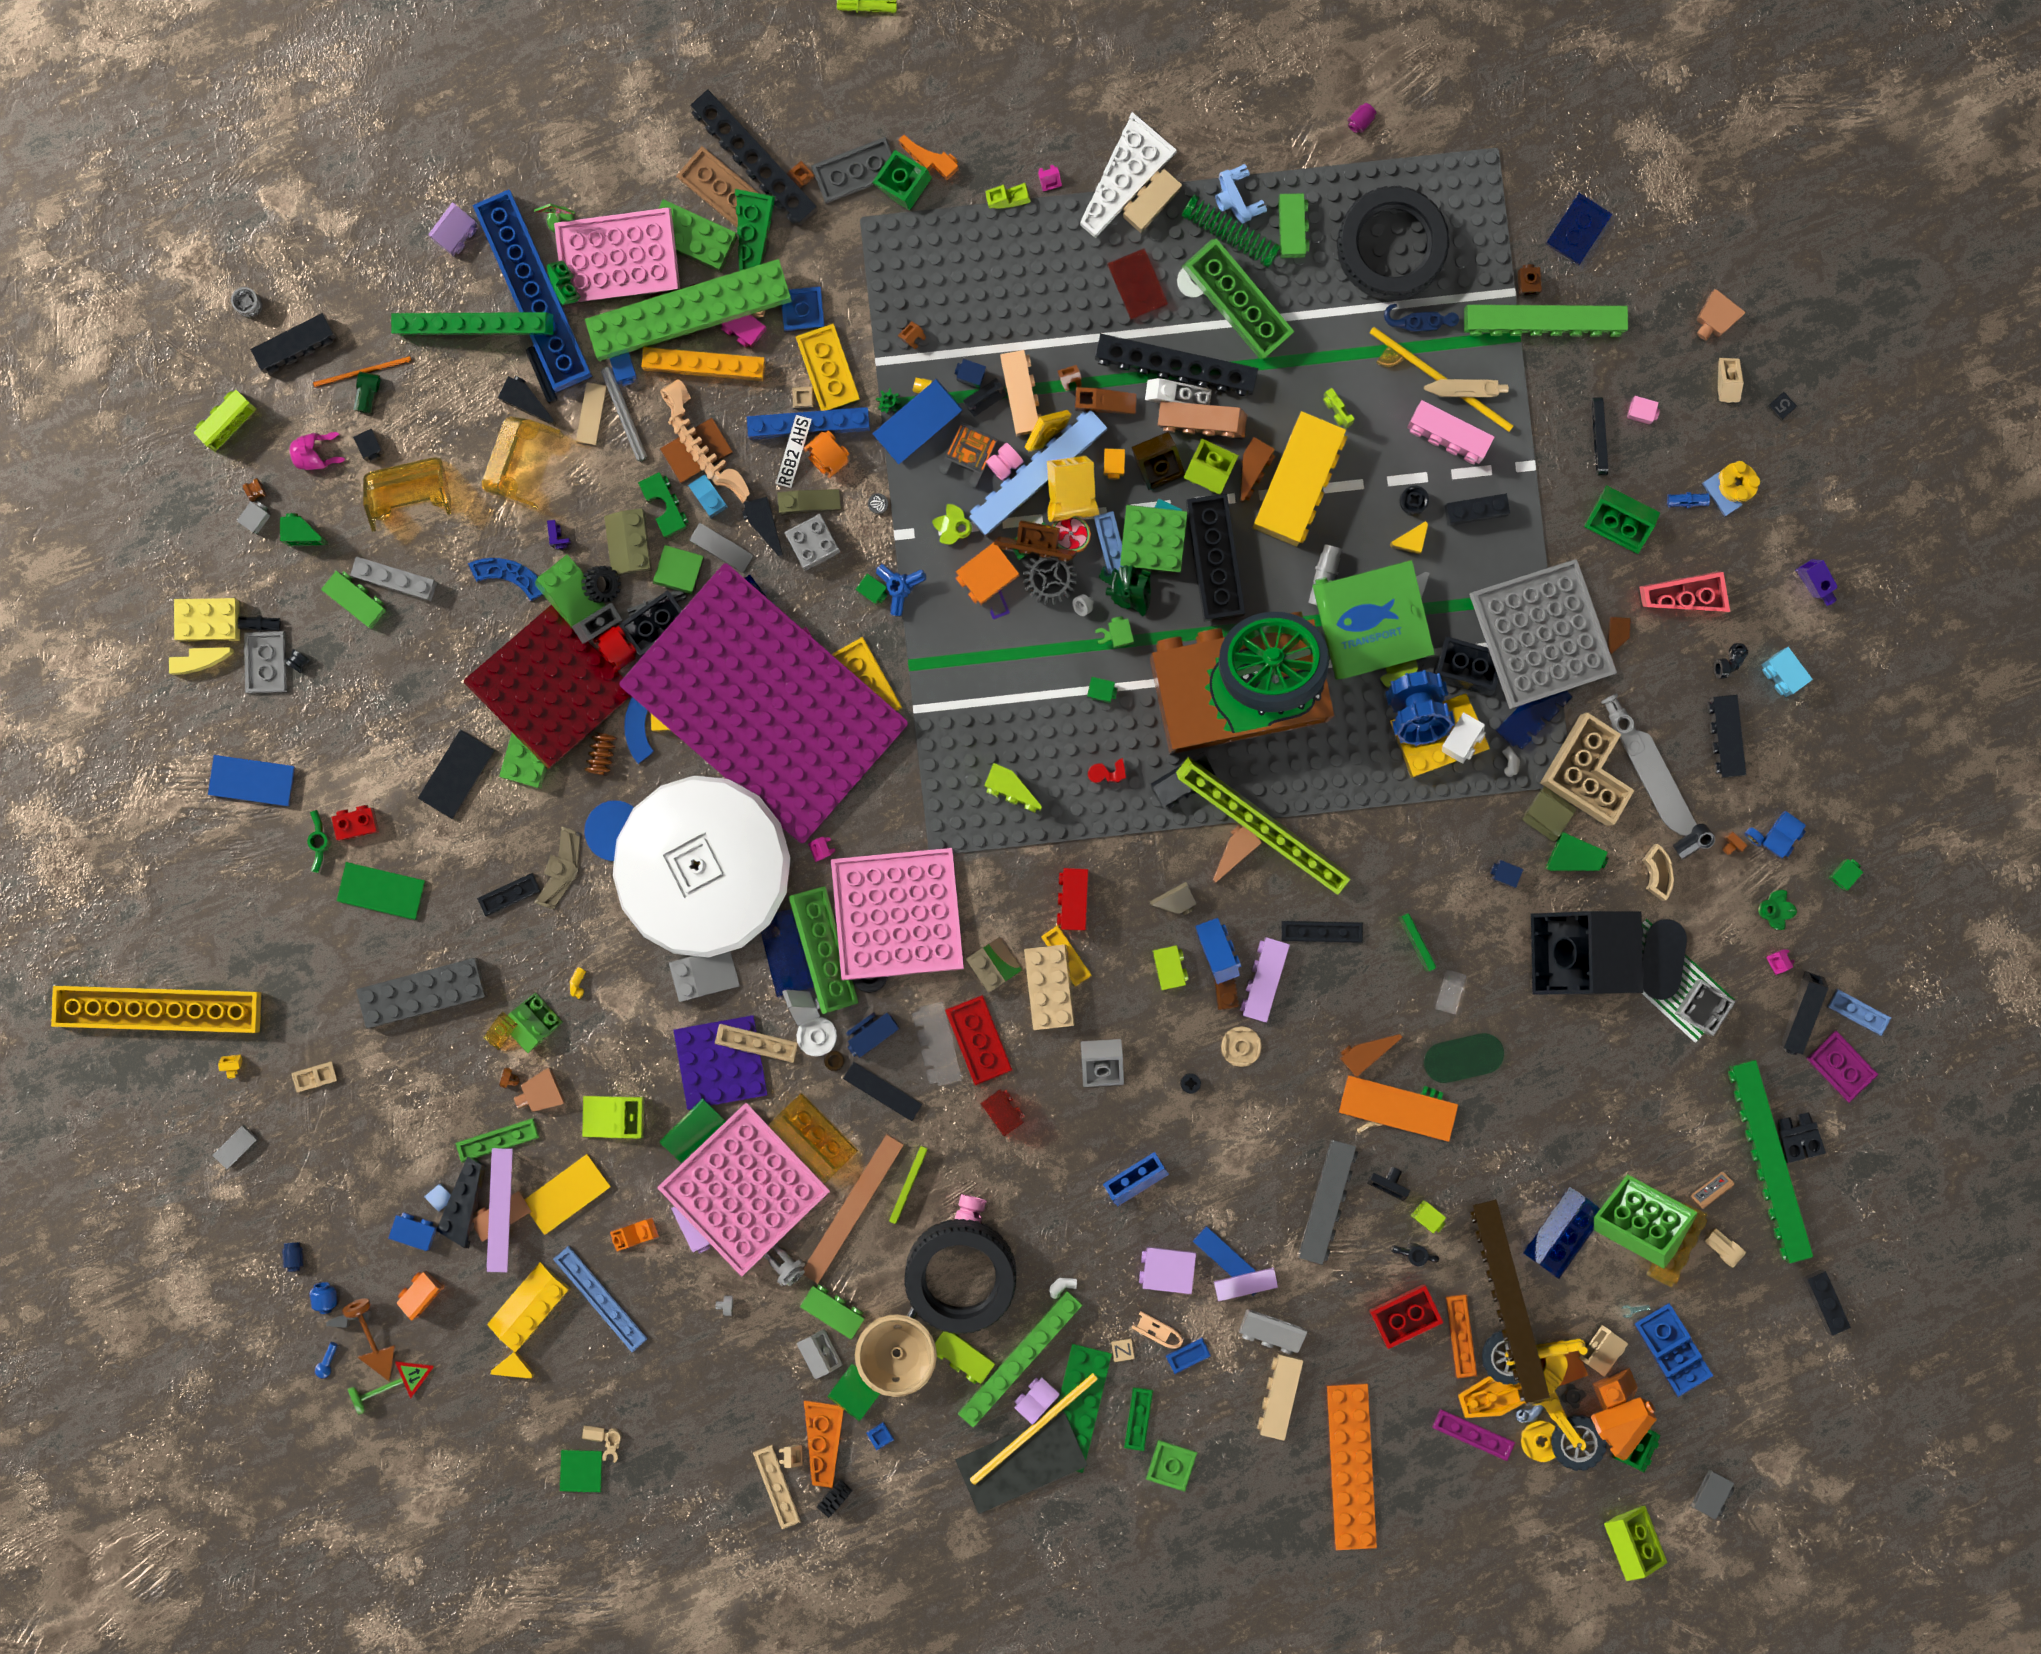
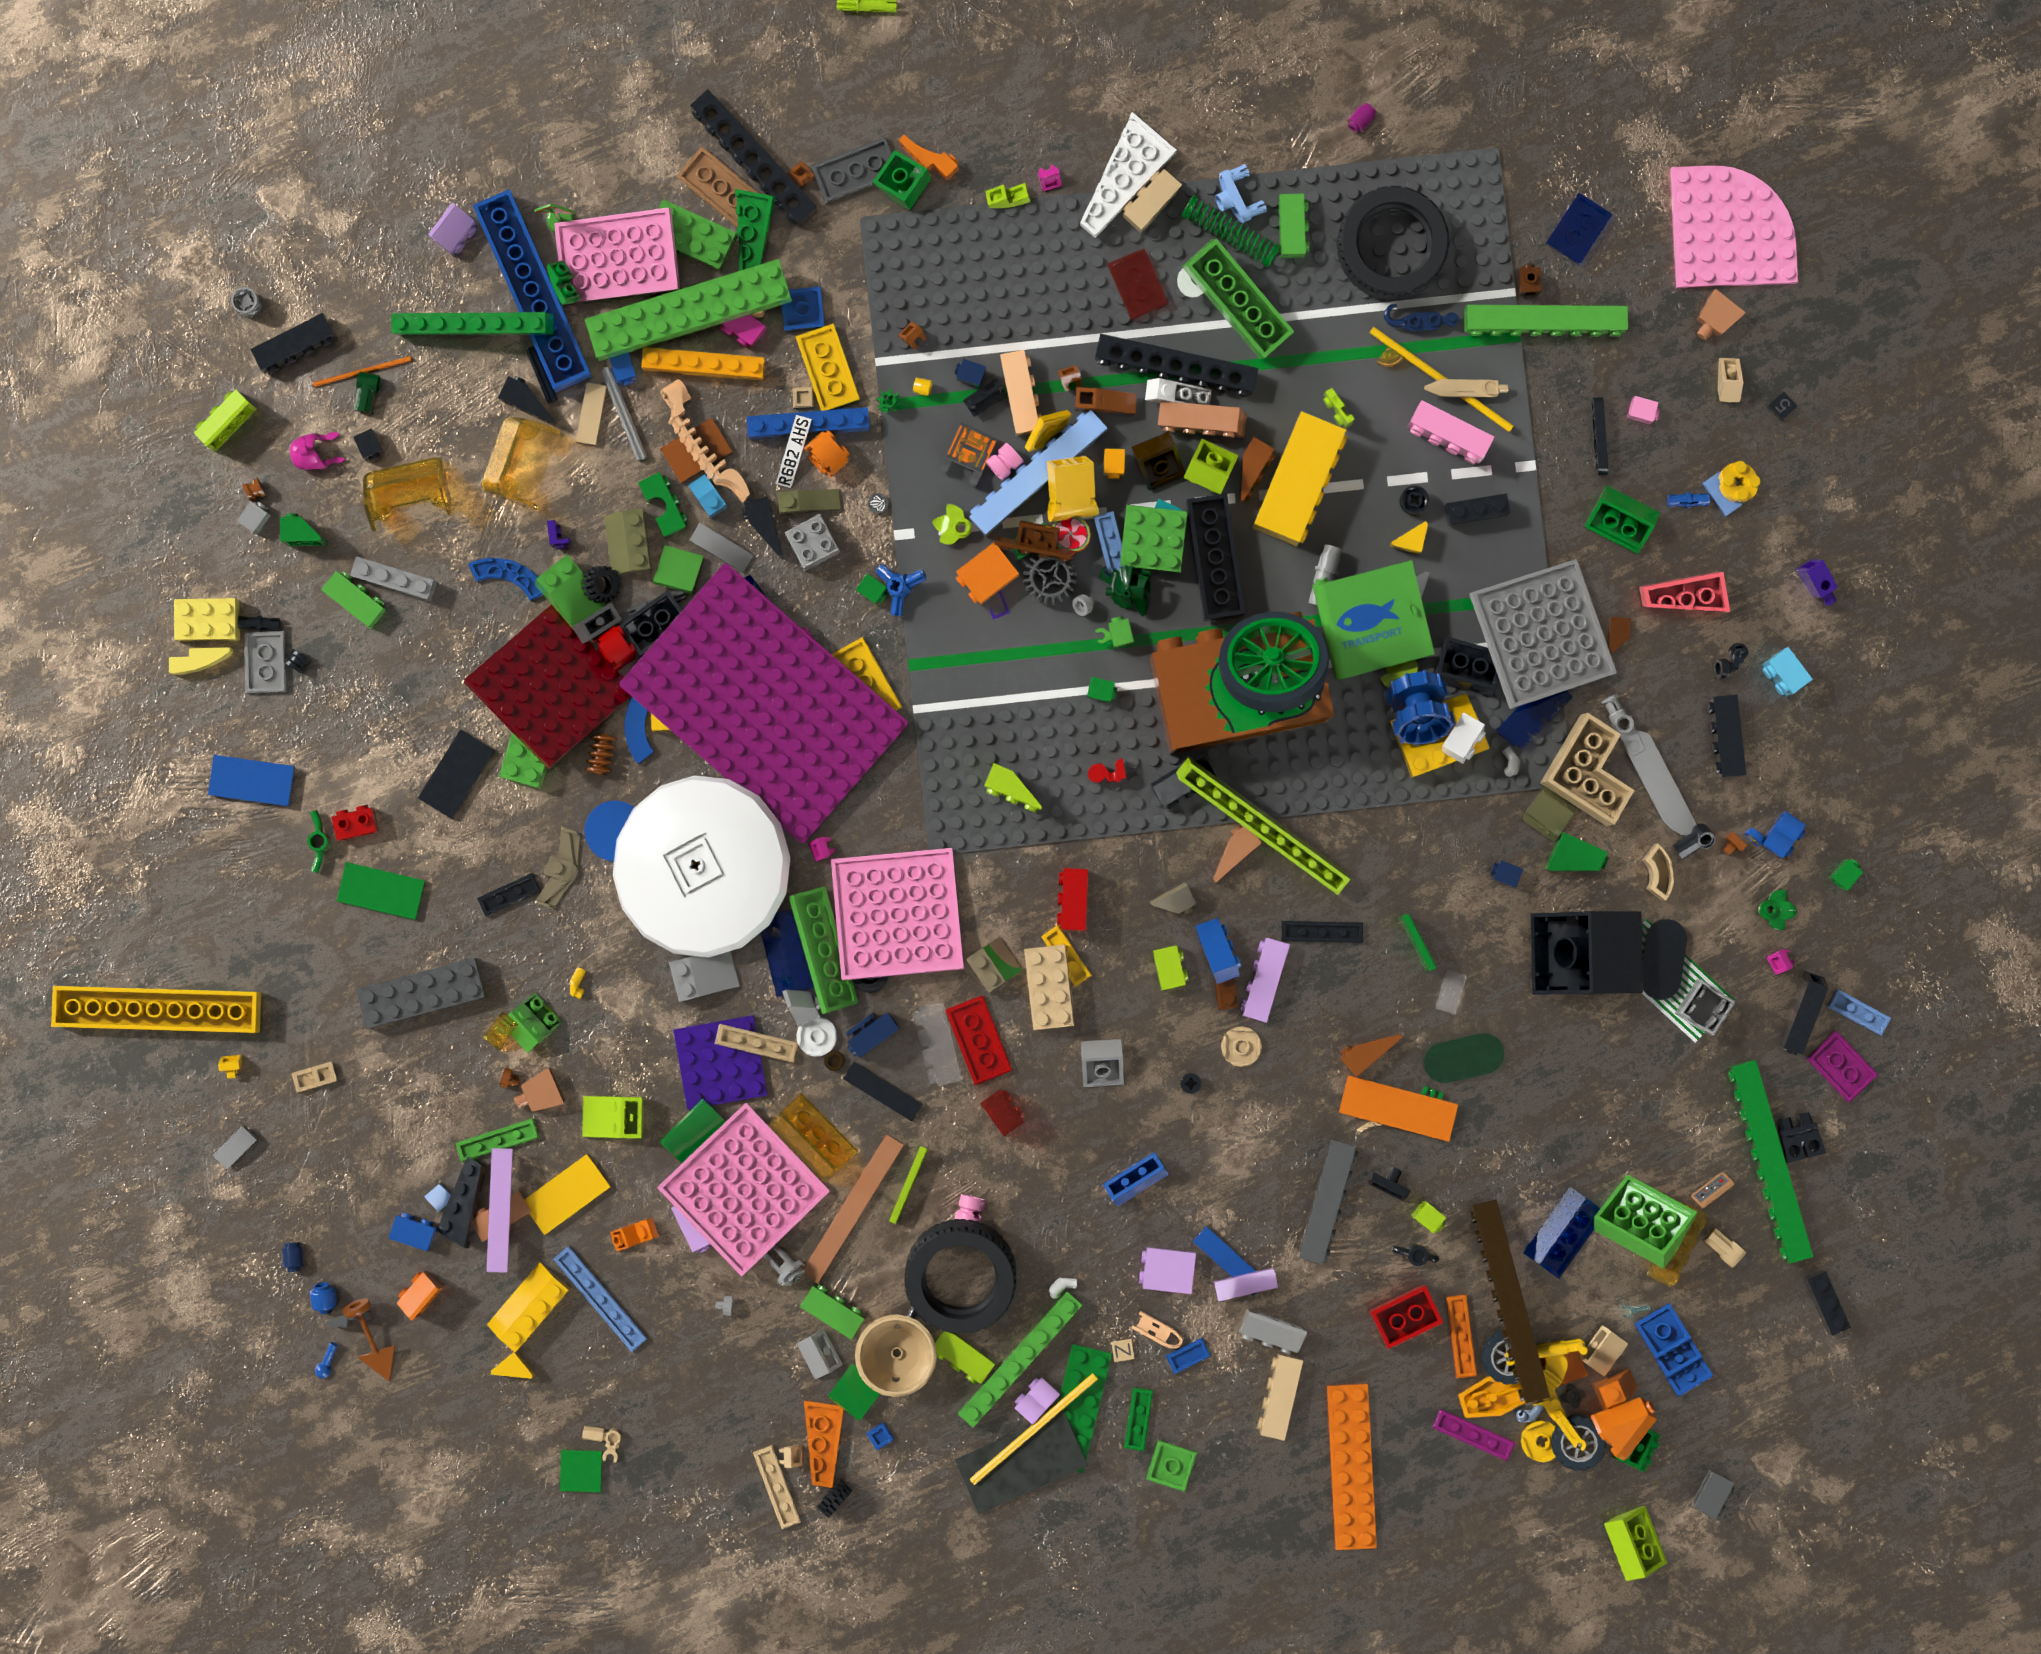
(411, 1375): bright green piece -> none
(917, 421): blue slope -> none
(1729, 230): none -> bright pink plate

